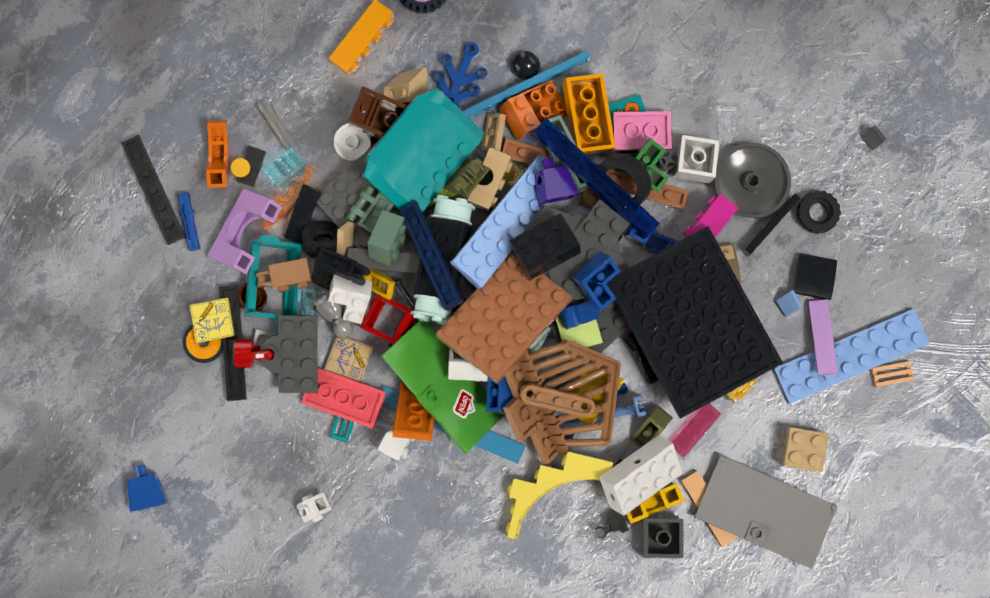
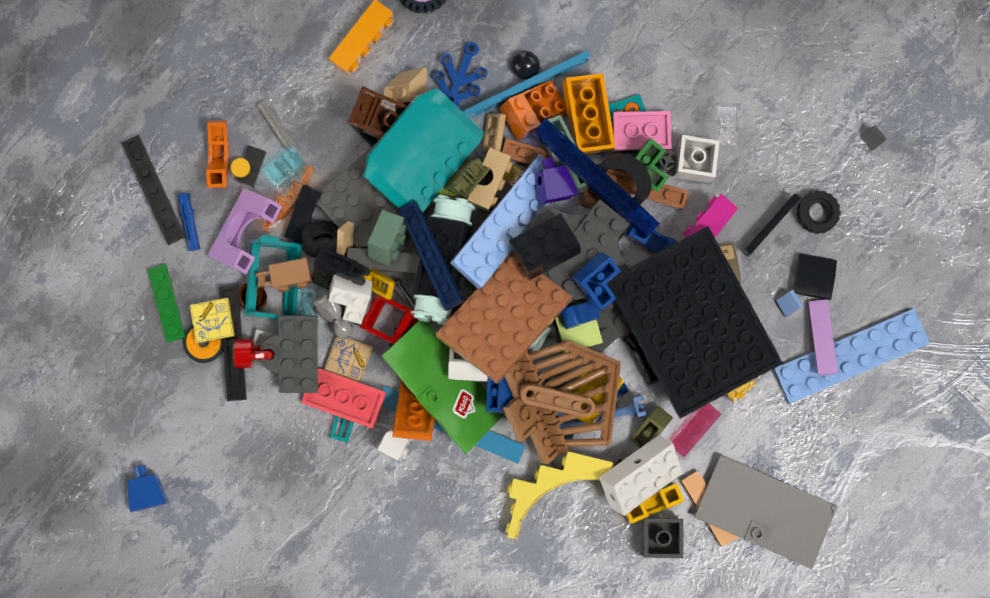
(166, 303): none -> green plate
(313, 507): white brick -> none
(351, 142): white tile -> none
(371, 216): sand green plate -> none
(615, 523): pearl dark grey piece -> none
(753, 180): dark grey dish -> none
(804, 450): tan brick -> none
(908, 371): light nougat tile -> none

